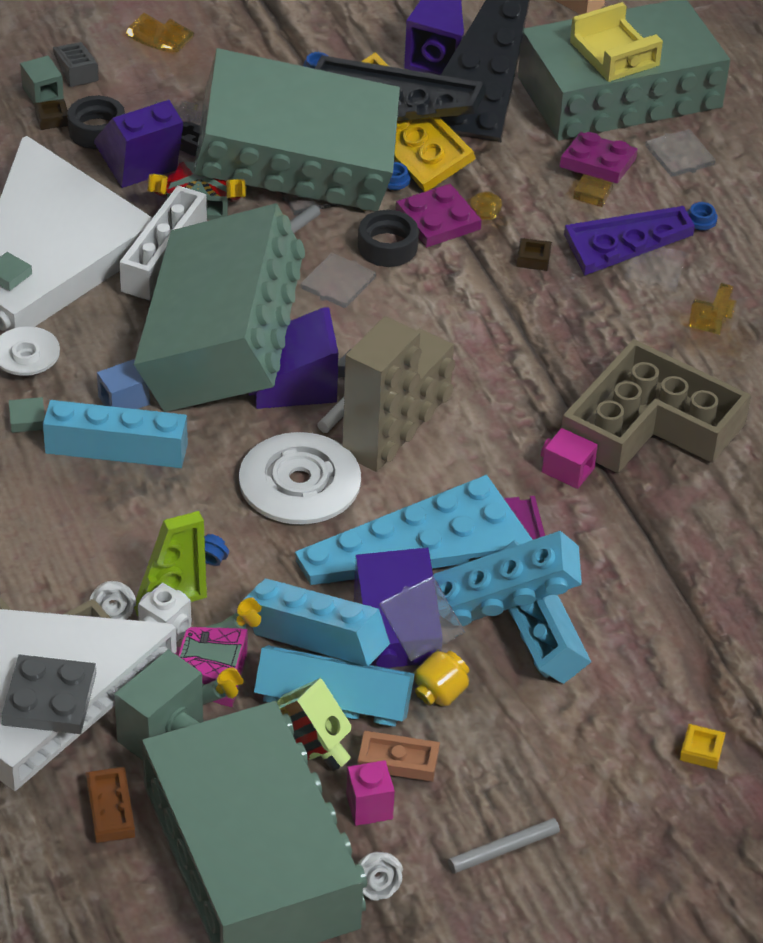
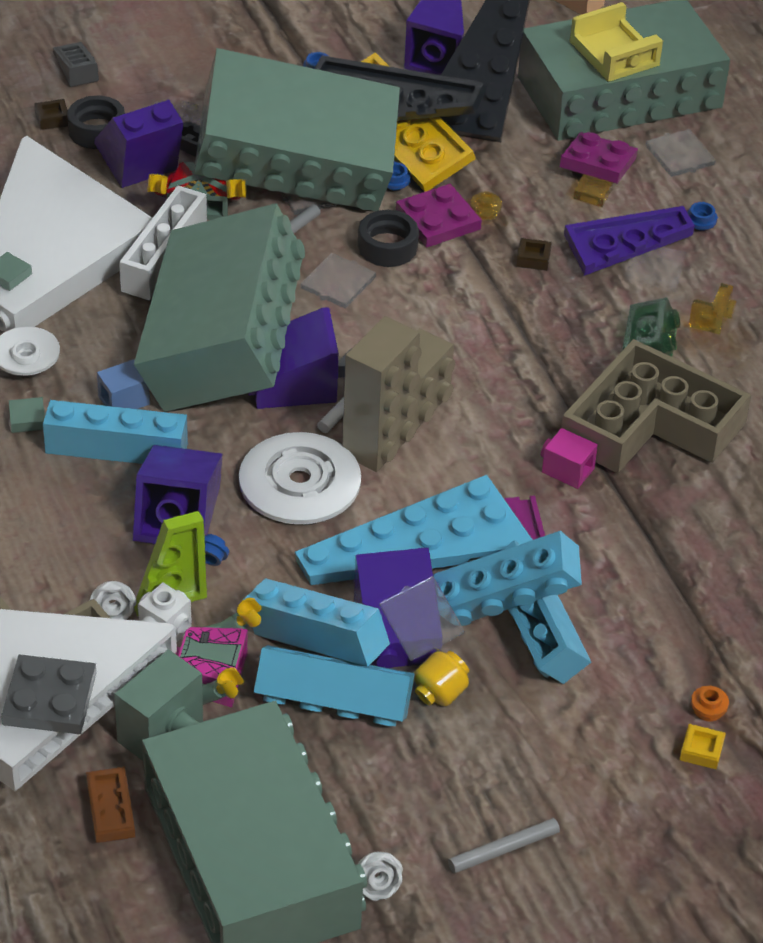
(41, 80): sand green brick -> none
(161, 36): clear yellow slope -> none
(173, 485): none -> dark purple slope
(317, 722): yellowish green torso -> none
(370, 793): dark pink brick -> none
(403, 755): nougat plate -> none
(653, 325): none -> clear green bracket
(709, 703): none -> orange plate

